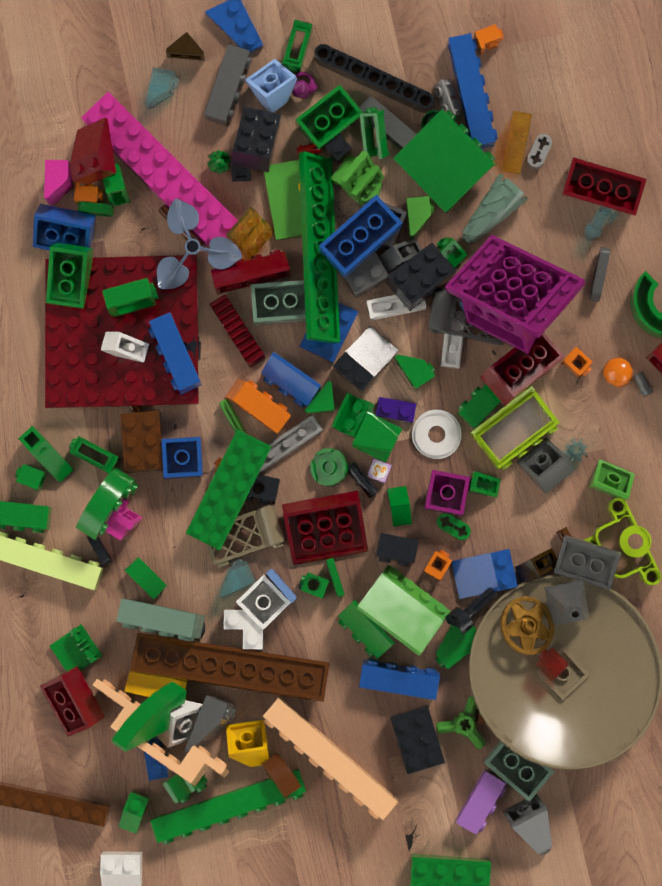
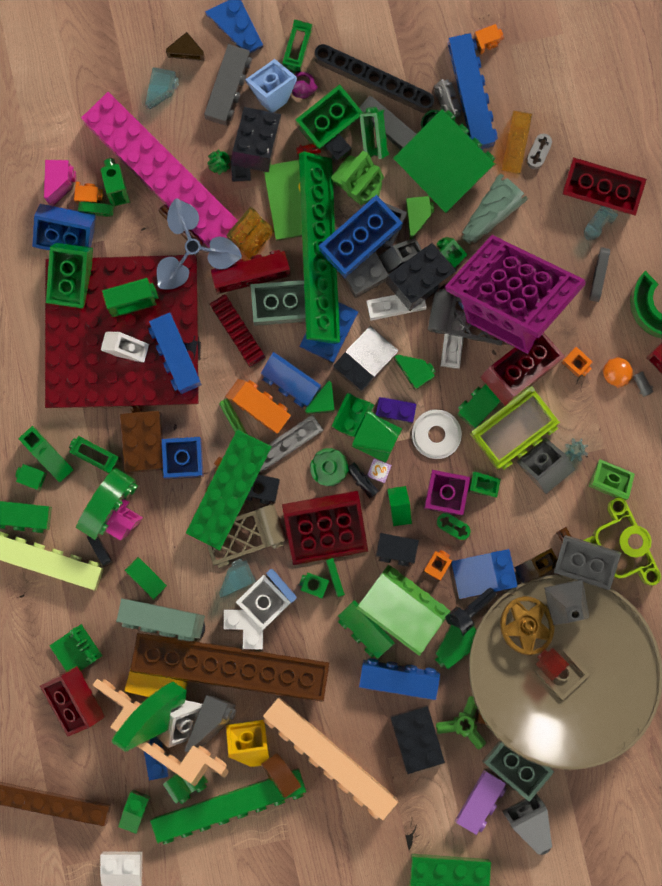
(92, 153): dark red slope -> none

